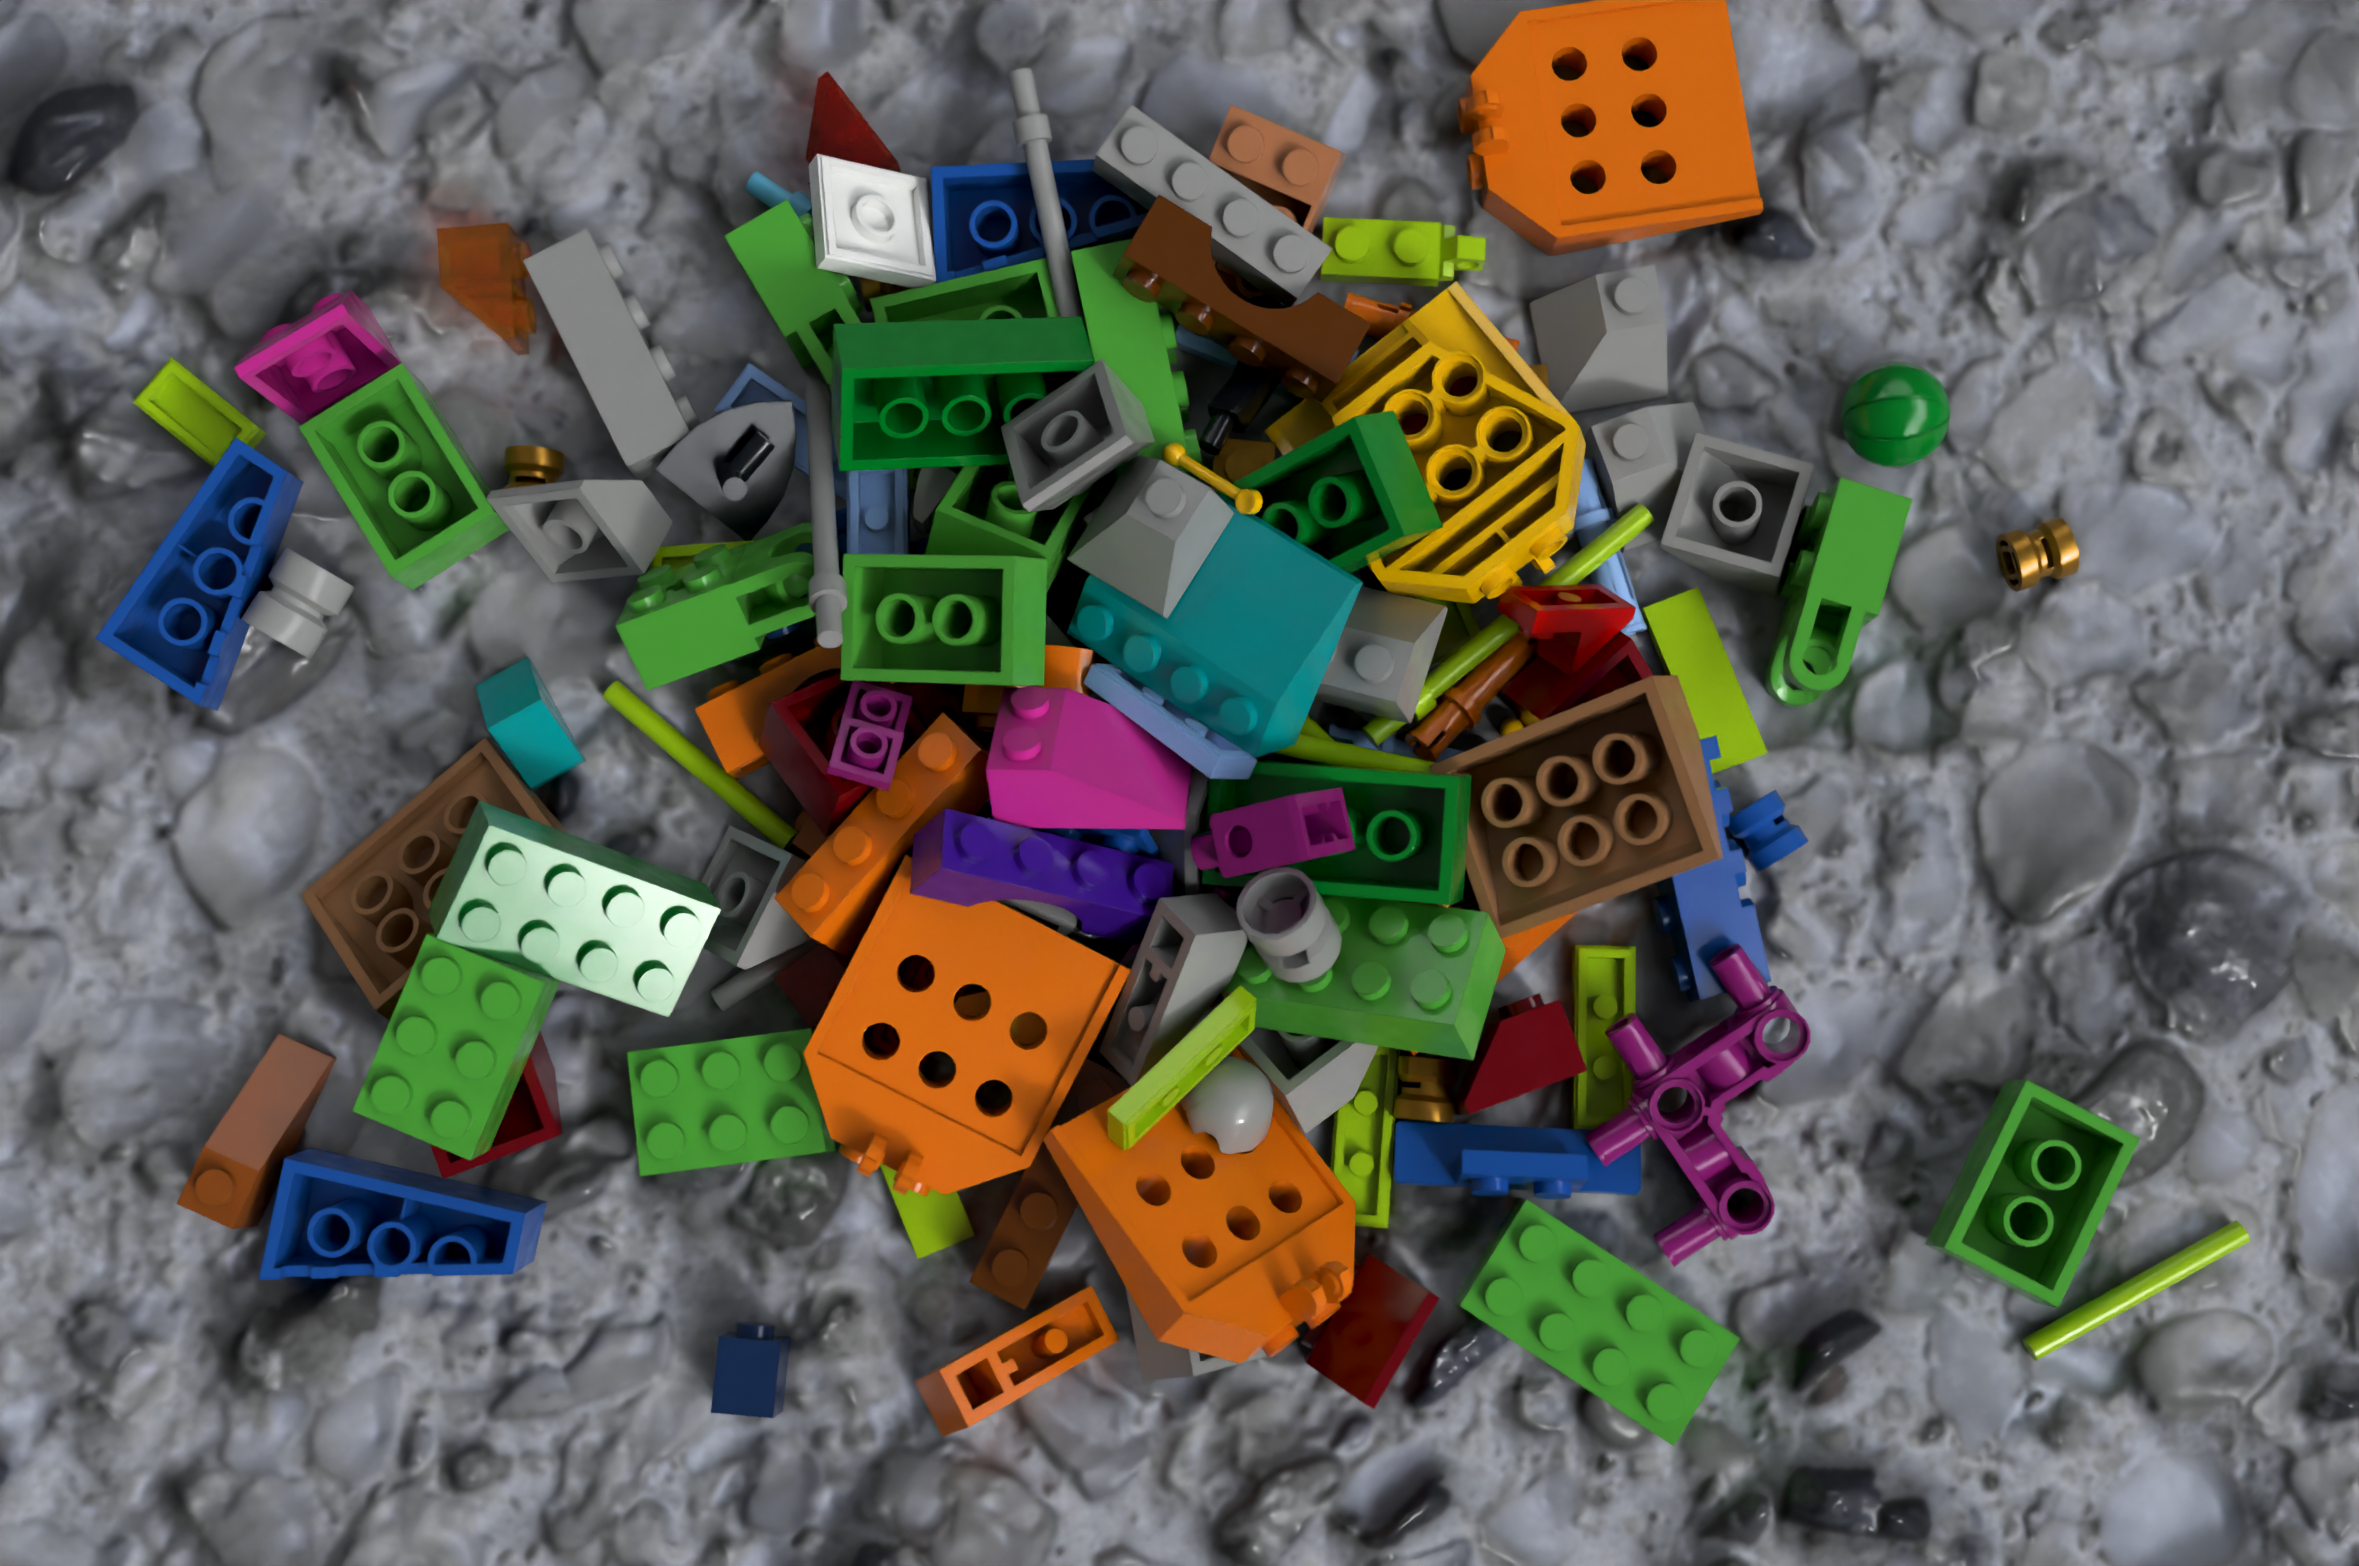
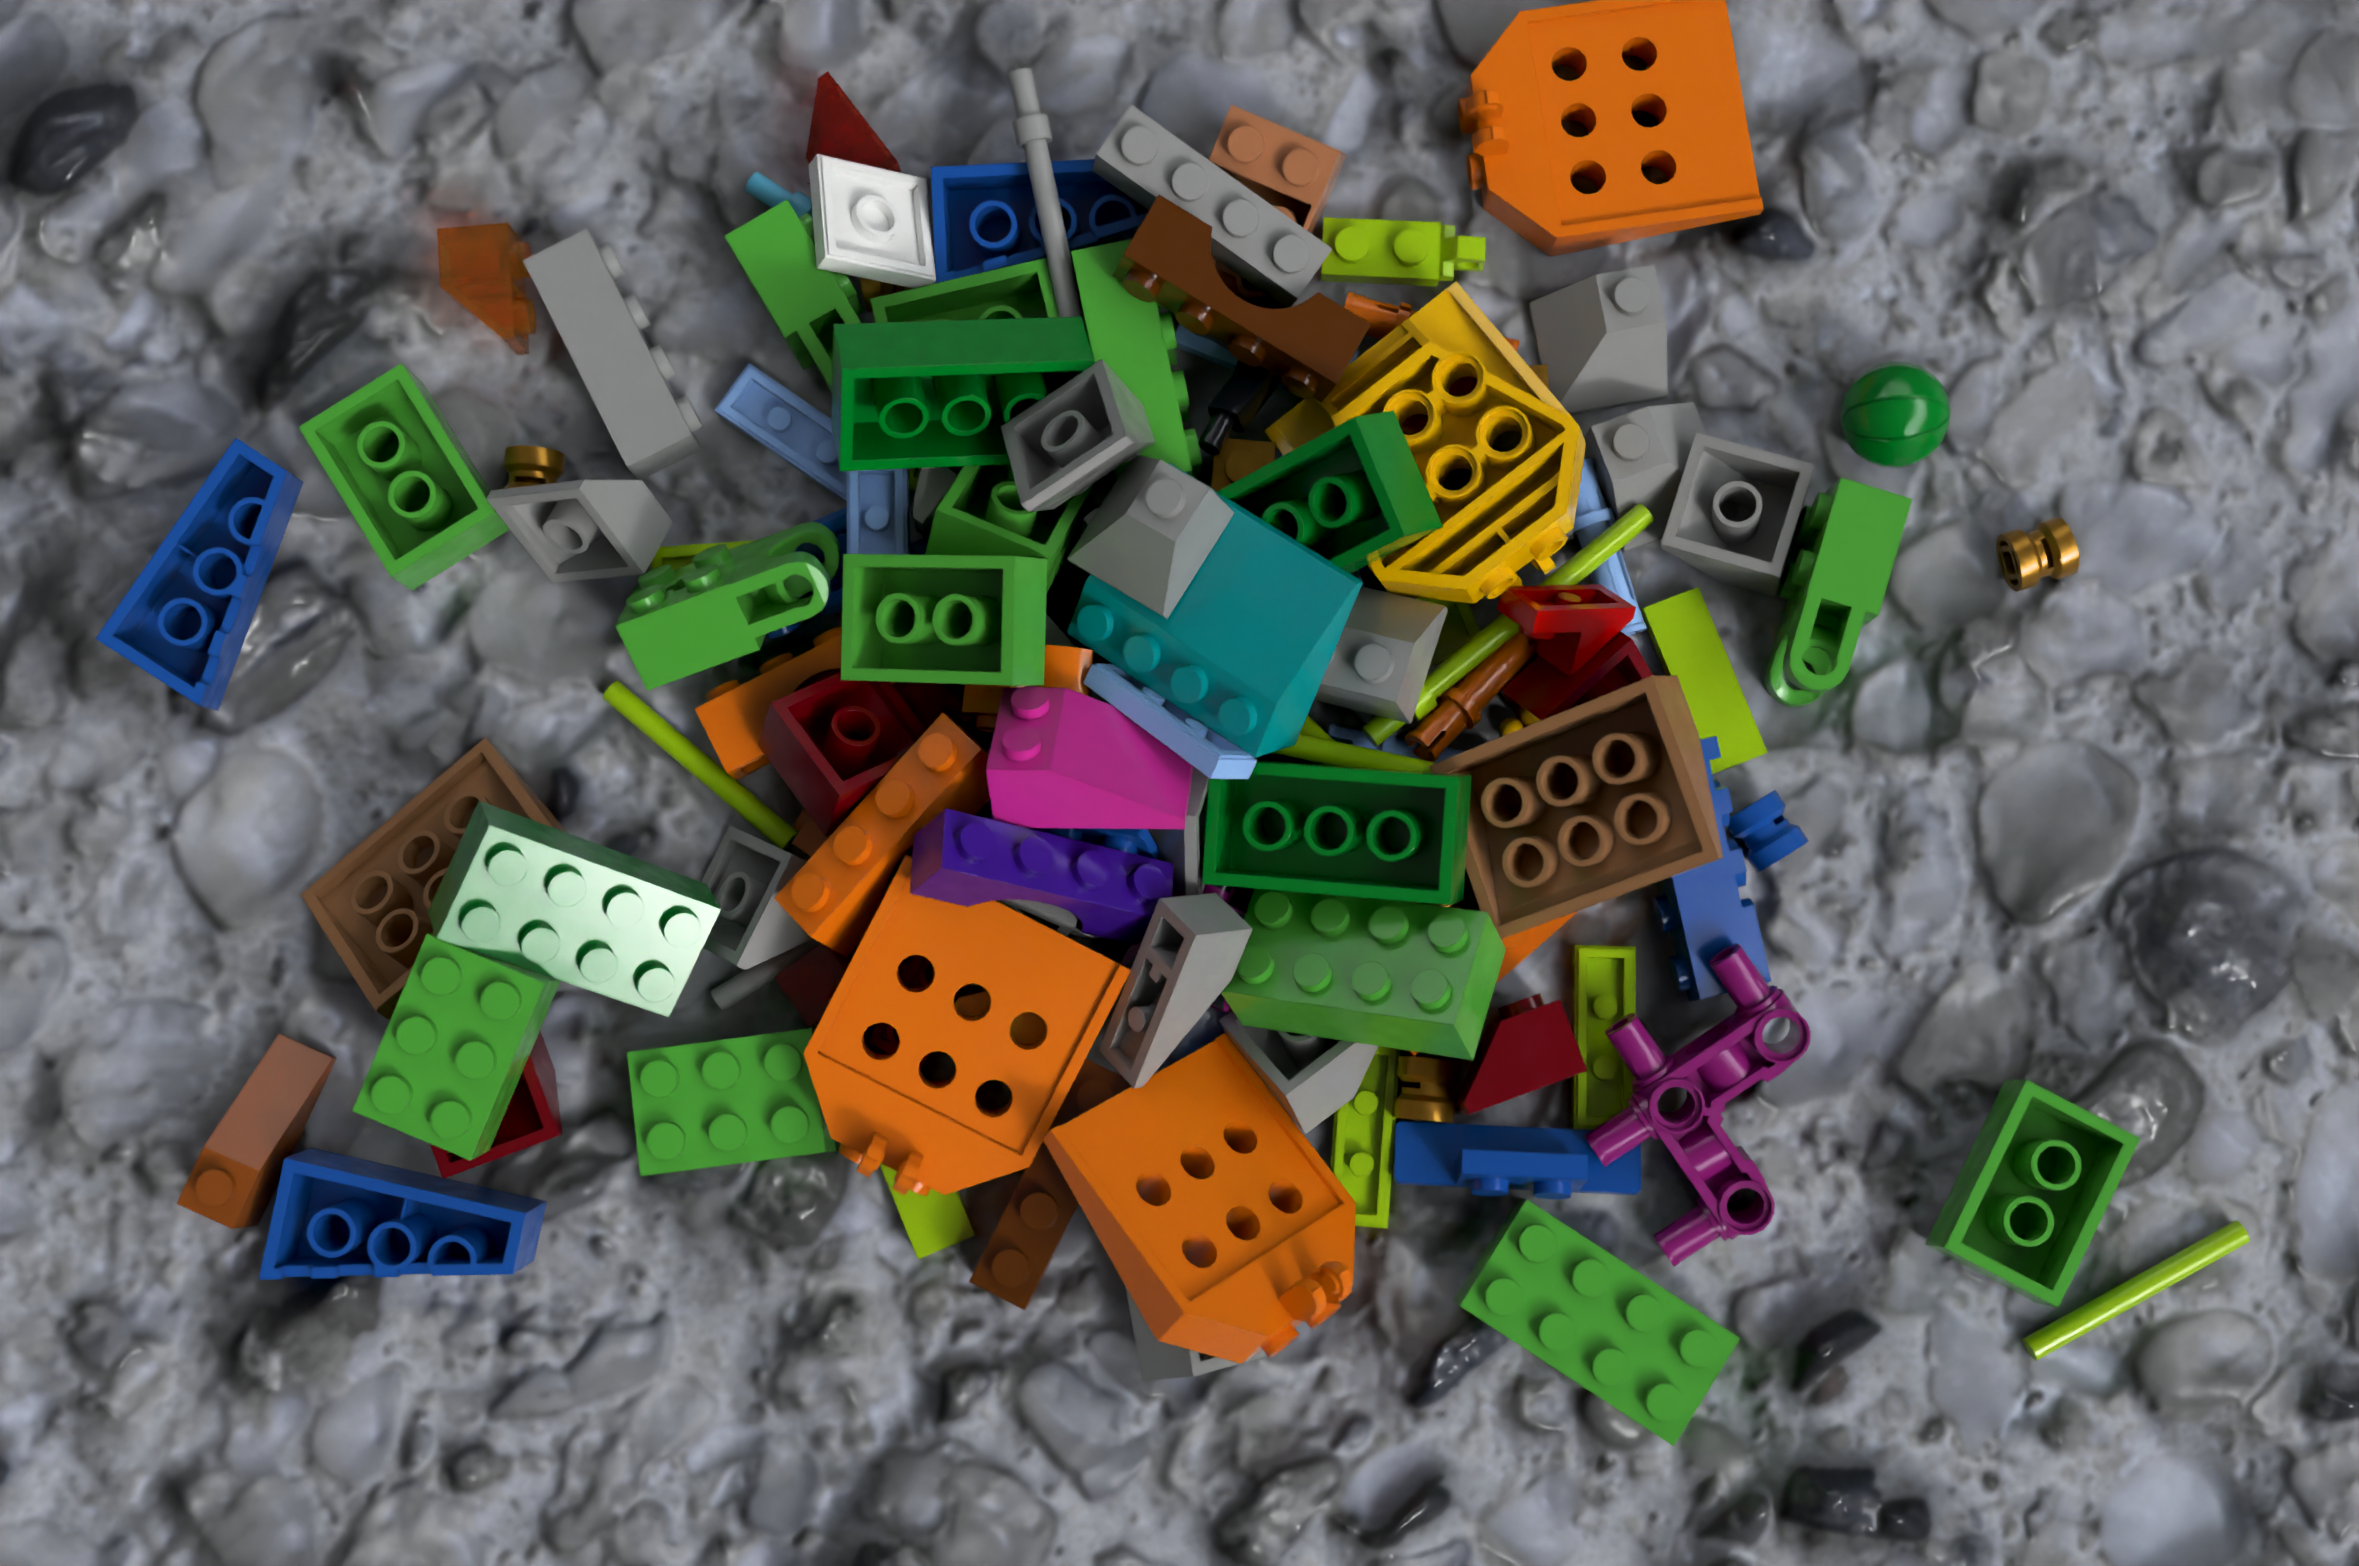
(195, 413): lime tile -> none
(298, 603): light grey wheel -> none
(319, 357): dark pink slope -> none
(528, 724): teal slope -> none
(737, 463): black shield -> none
(751, 1371): dark blue brick -> none
(826, 588): light grey bar -> none
(870, 735): magenta slope -> none
(1016, 1361): orange slope -> none
(1181, 1069): lime tile -> none
(1231, 1105): light grey hair -> none
(1246, 500): yellow hinge -> none
(1274, 833): magenta torso -> none
(1289, 924): light grey wheel -> none
(1371, 1330): dark red slope -> none

